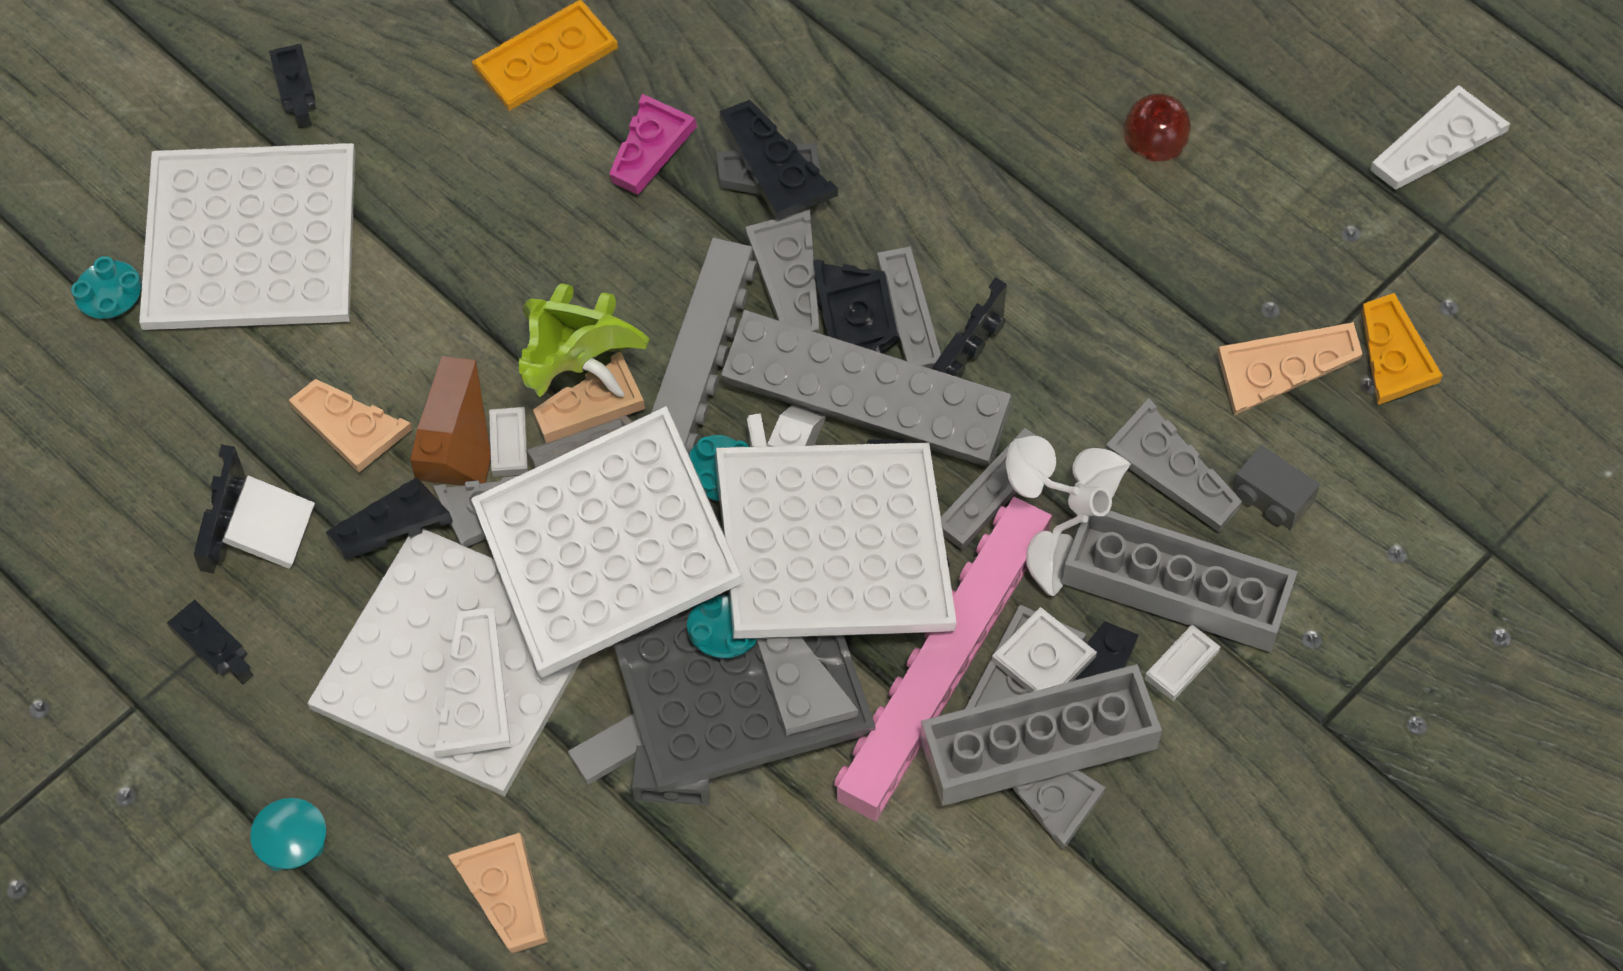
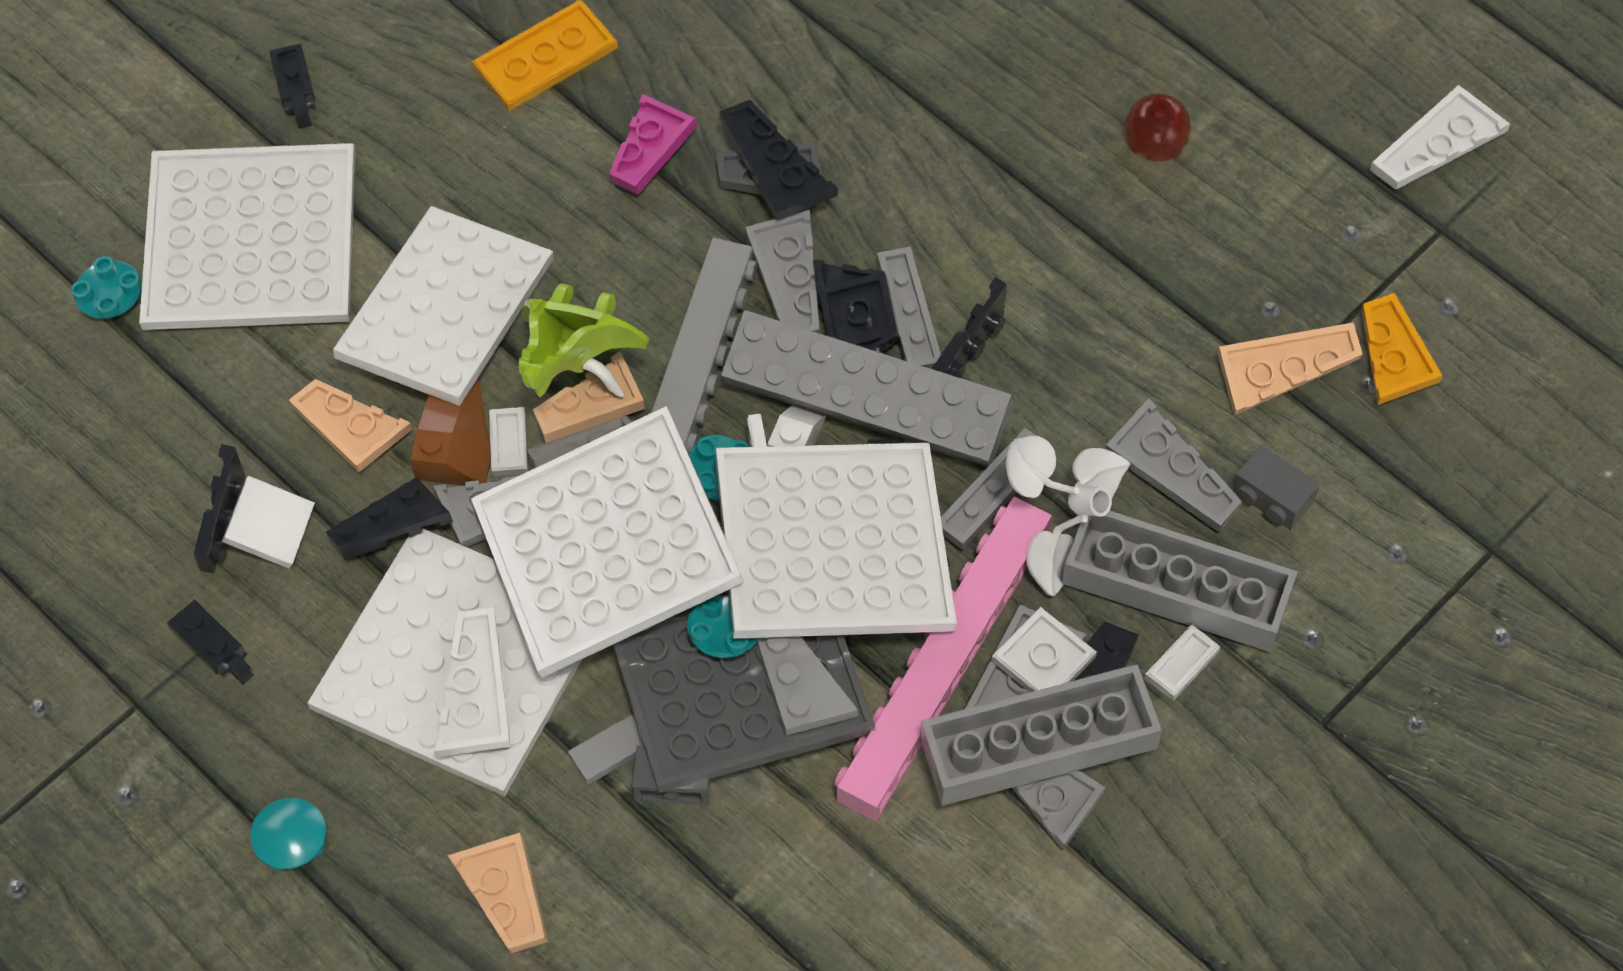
(443, 305): none -> white plate

